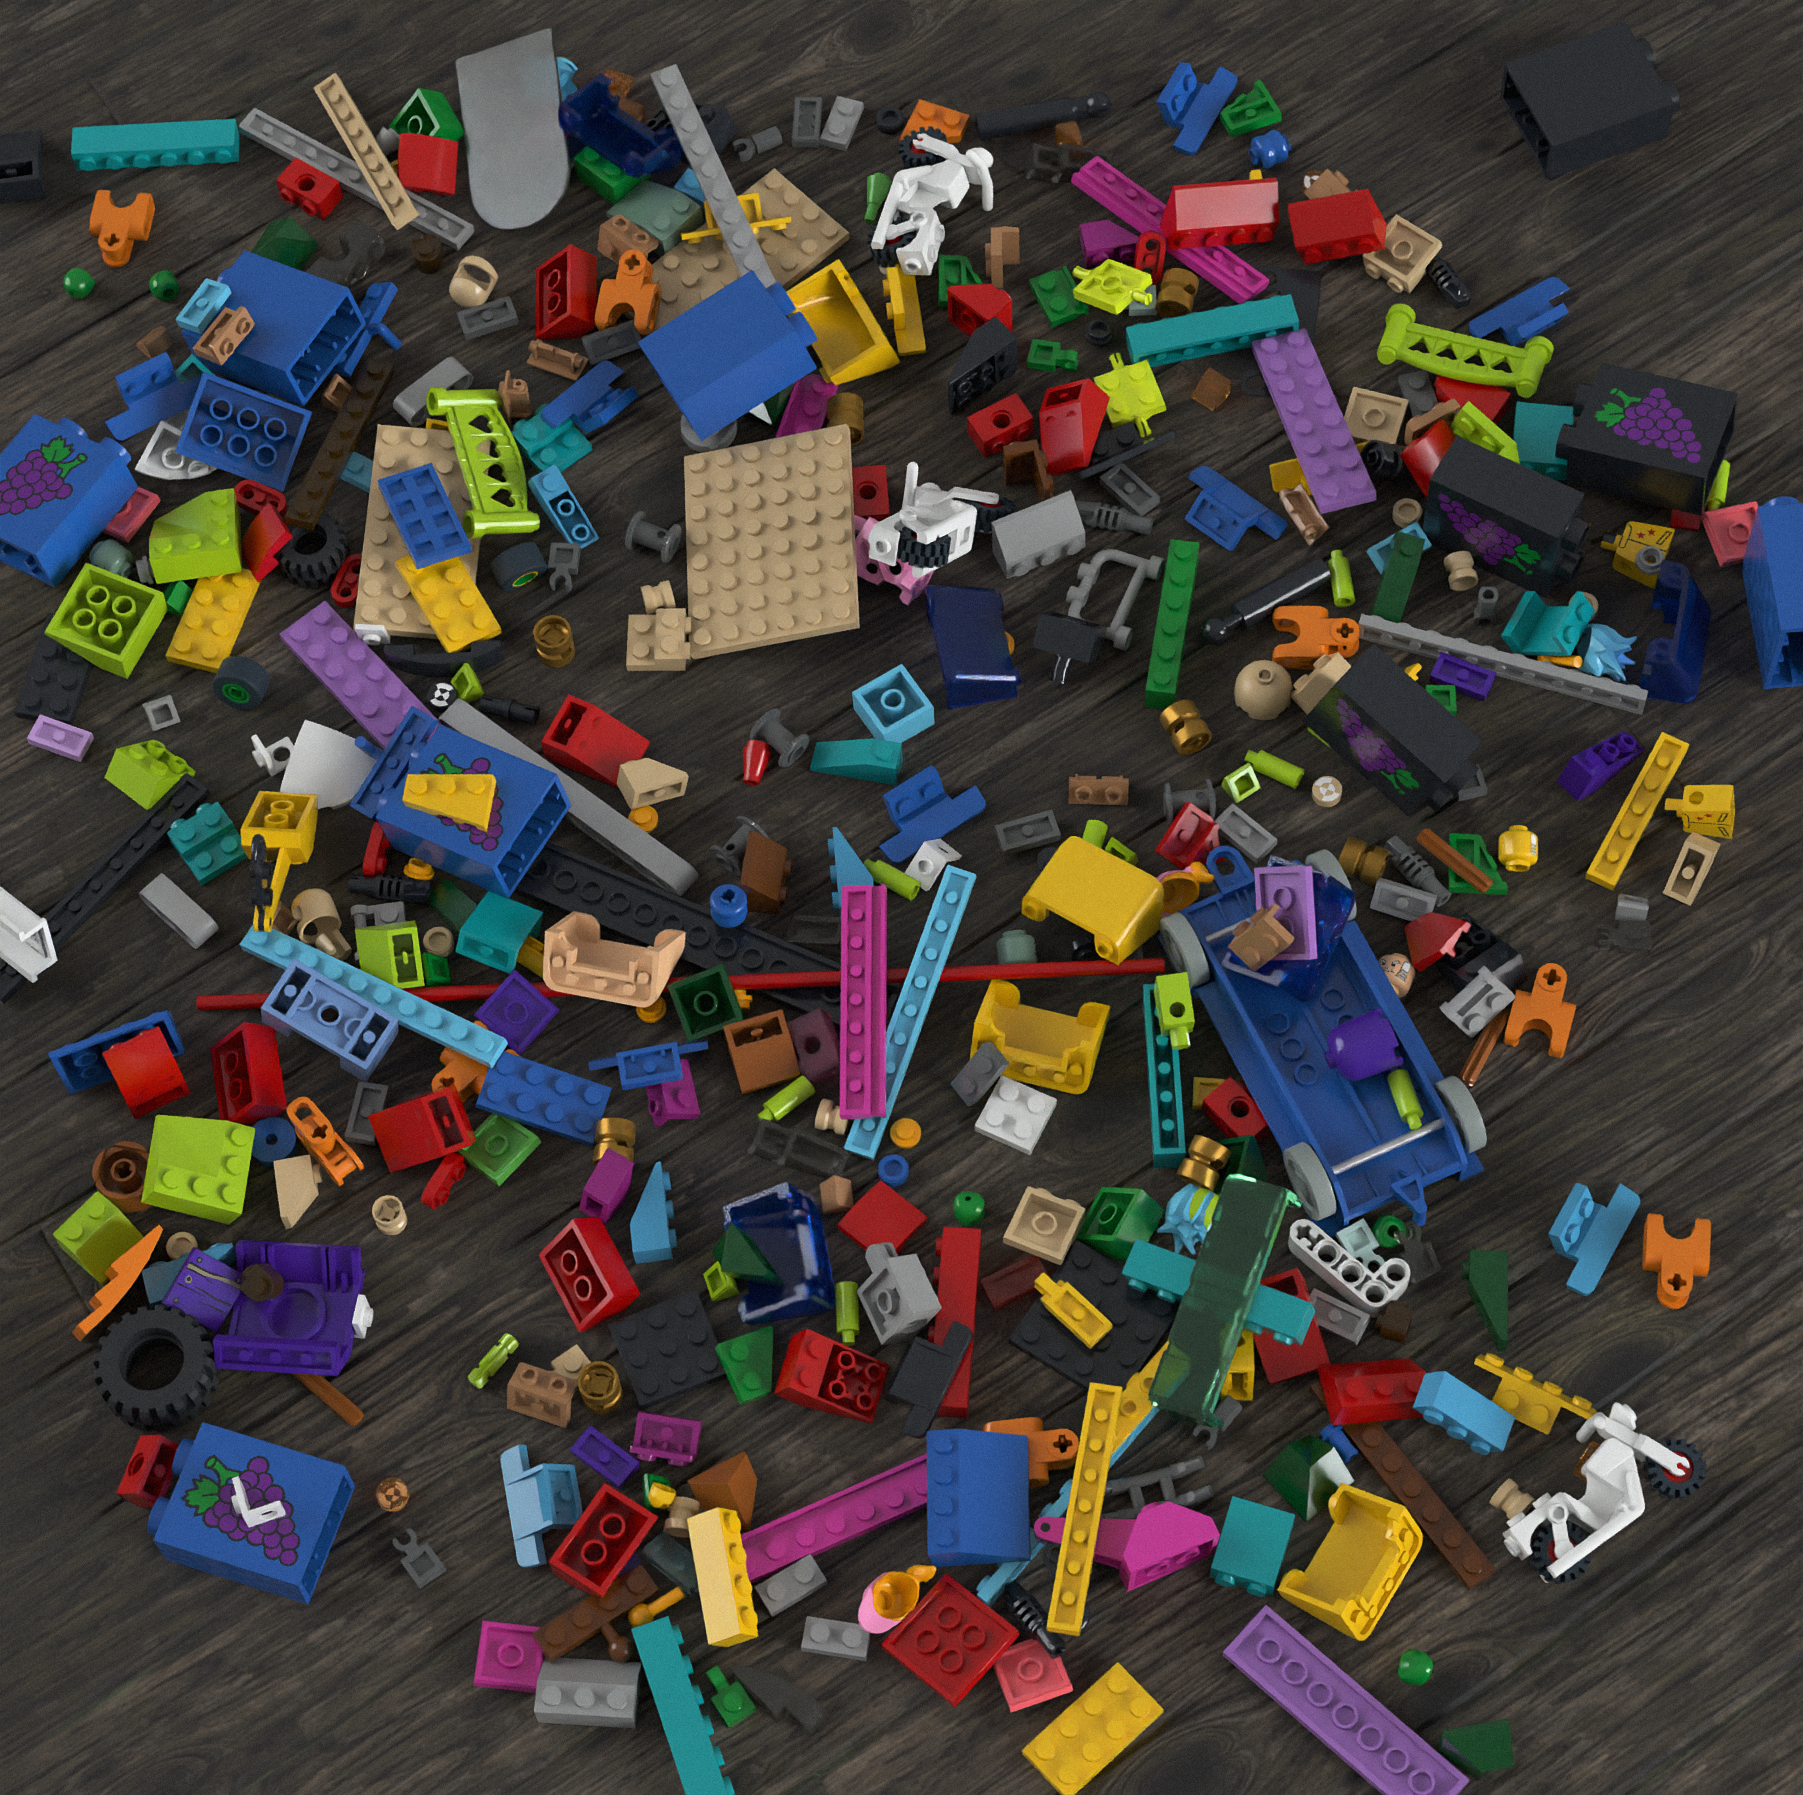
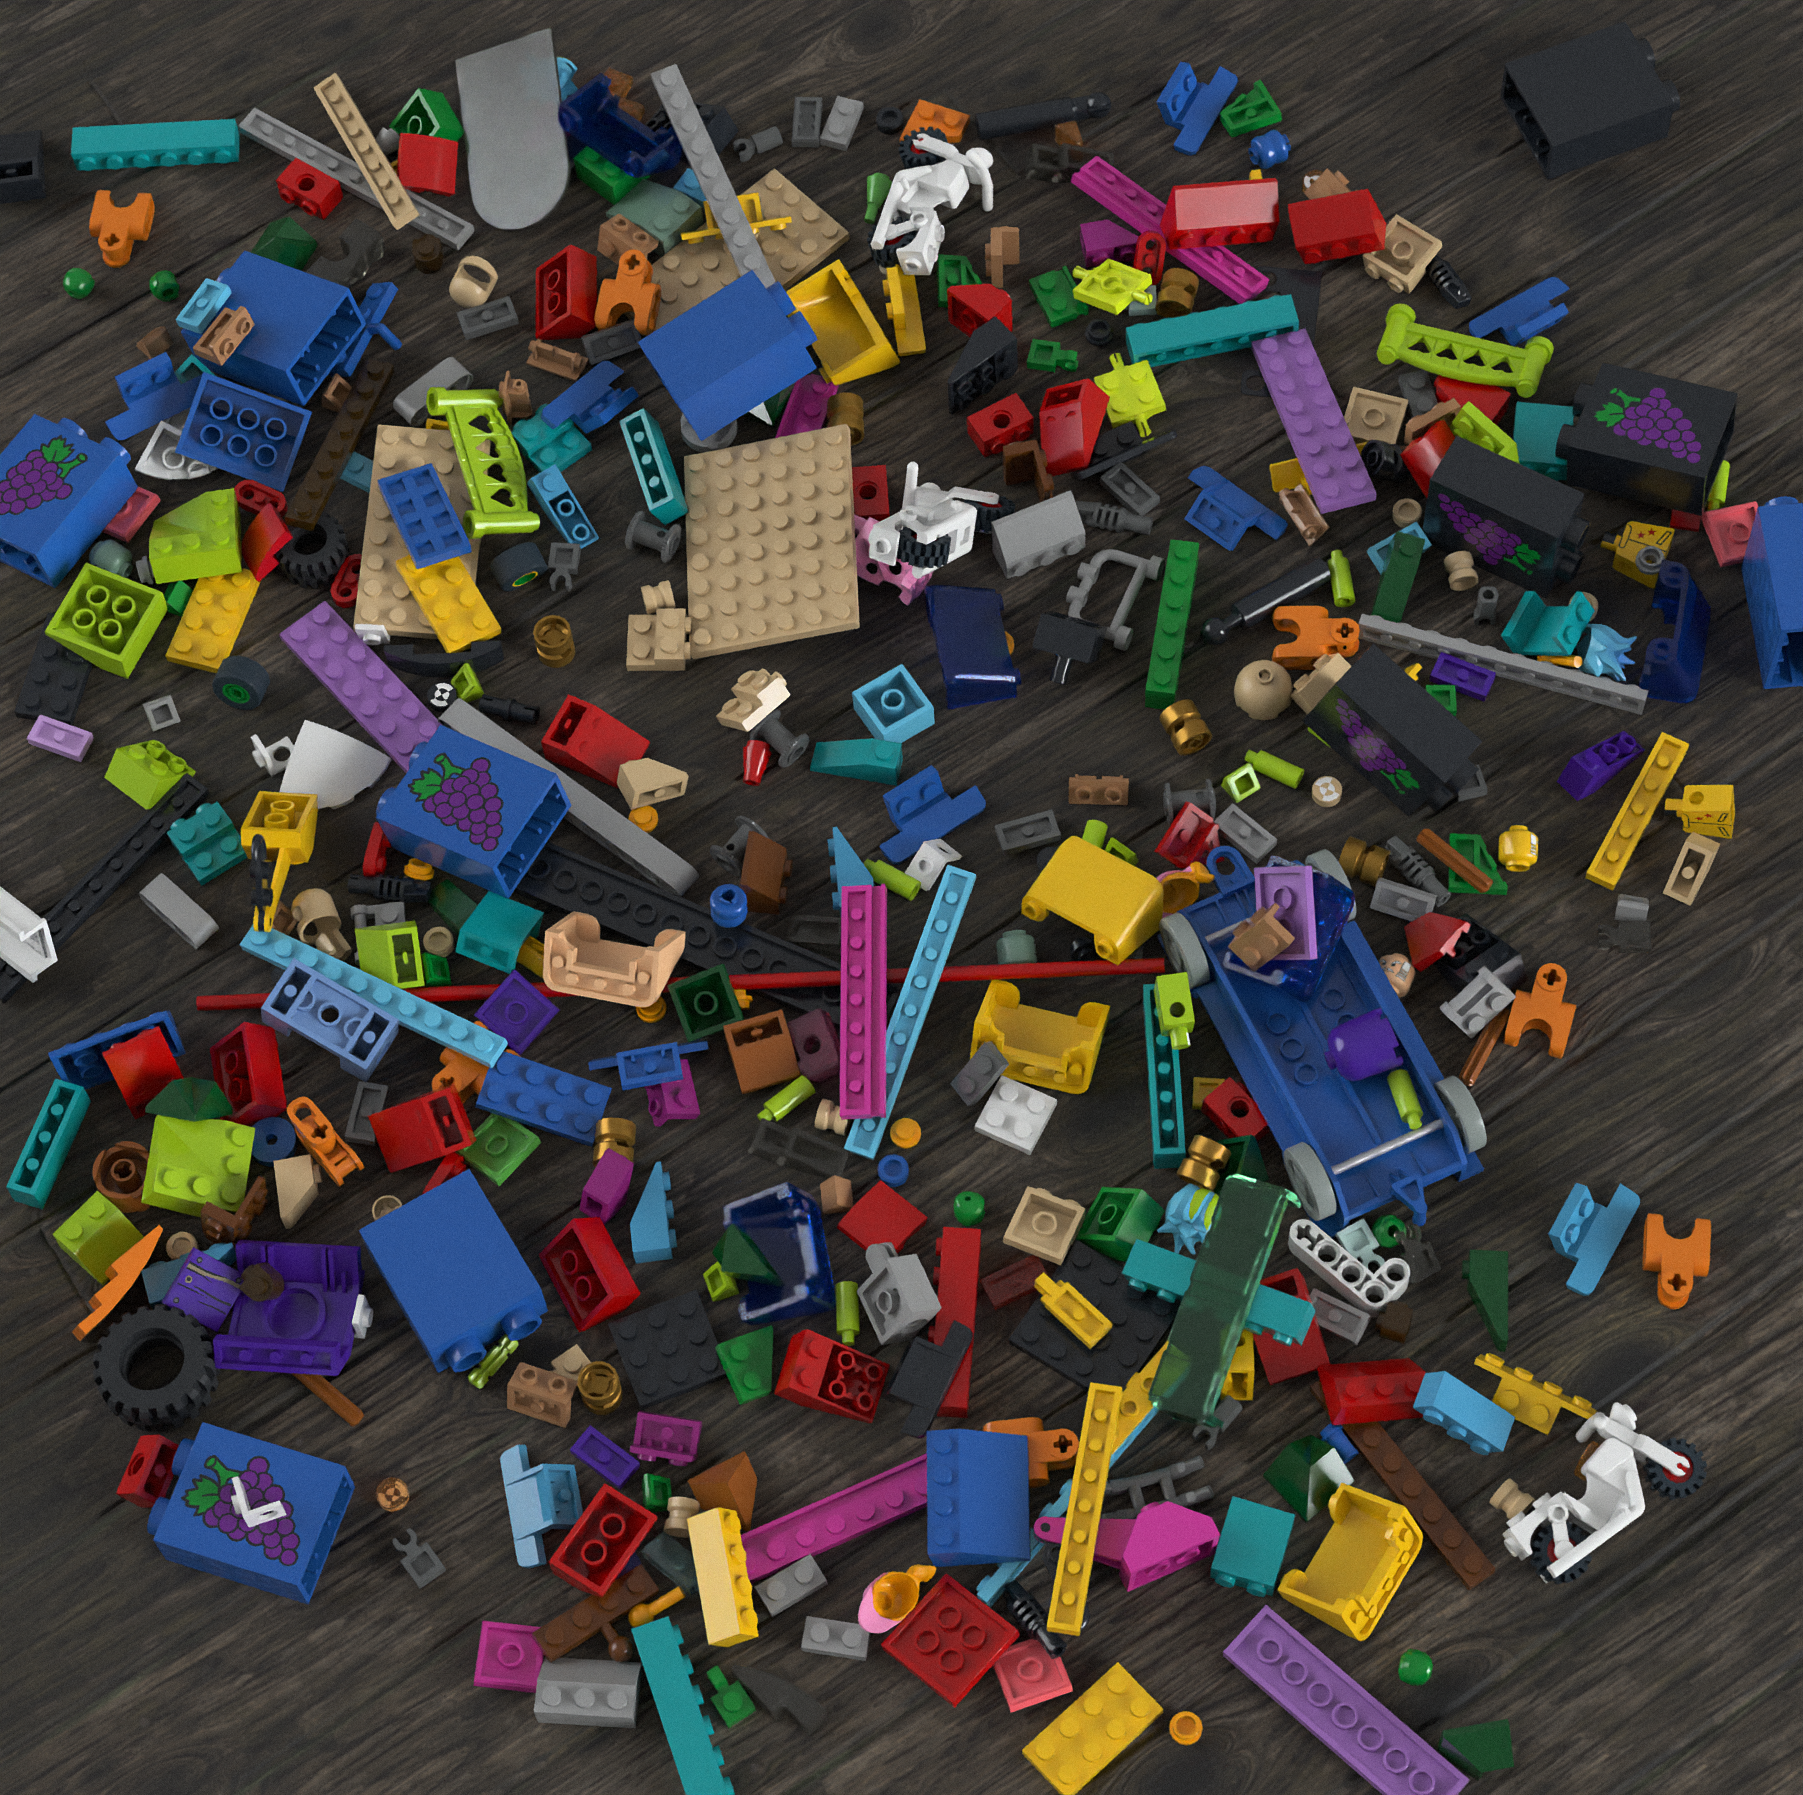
(48, 1144): none -> teal brick
(190, 1100): none -> dark green slope
(227, 1228): none -> reddish brown bracket
(392, 761): blue plate -> none
(455, 1273): none -> blue brick
(456, 796): yellow wing -> none
(654, 466): none -> teal brick
(661, 1495): yellow hinge -> none
(756, 697): none -> tan plate
(1185, 1728): none -> light orange plate
(1212, 389): clear orange slope -> none

